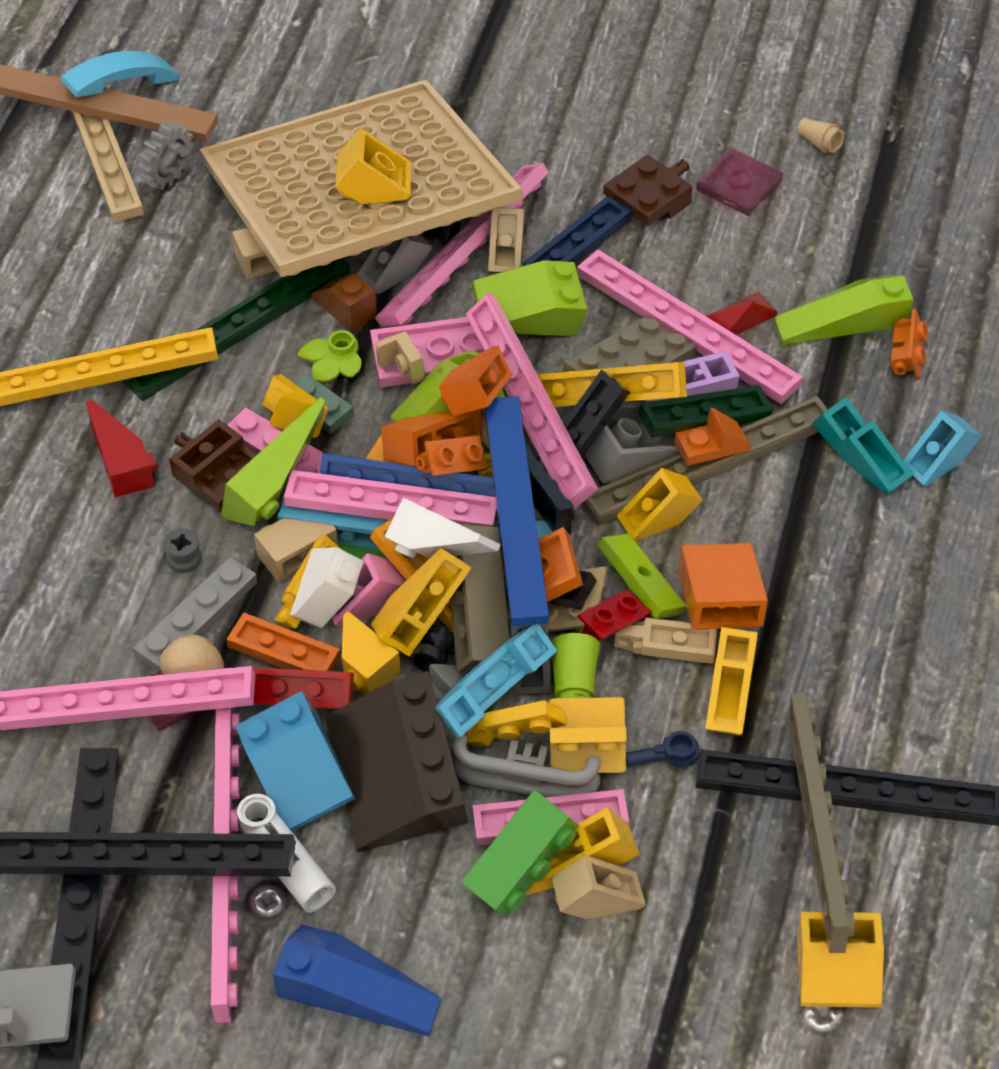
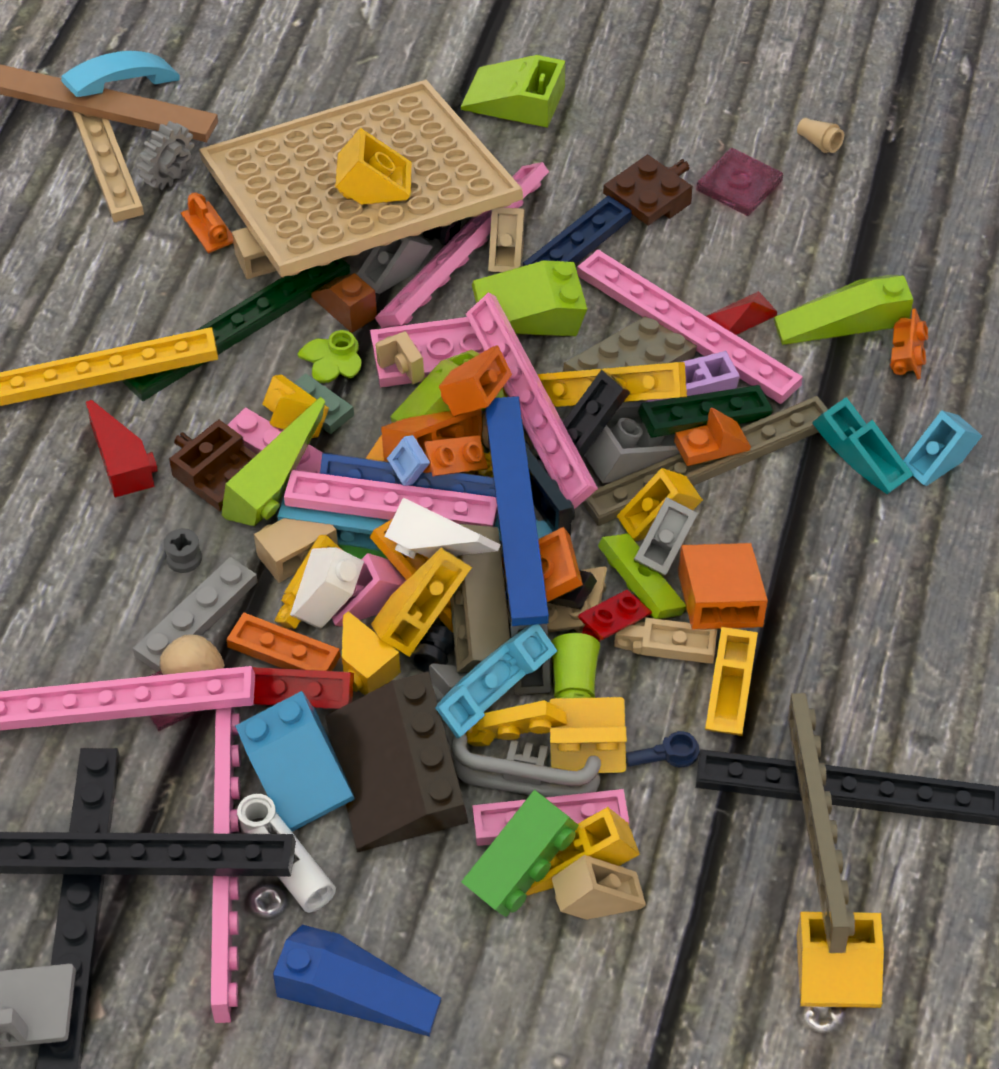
(206, 223): none -> orange hinge
(408, 460): none -> light blue tile
(518, 90): none -> lime slope
(665, 536): none -> light grey slope

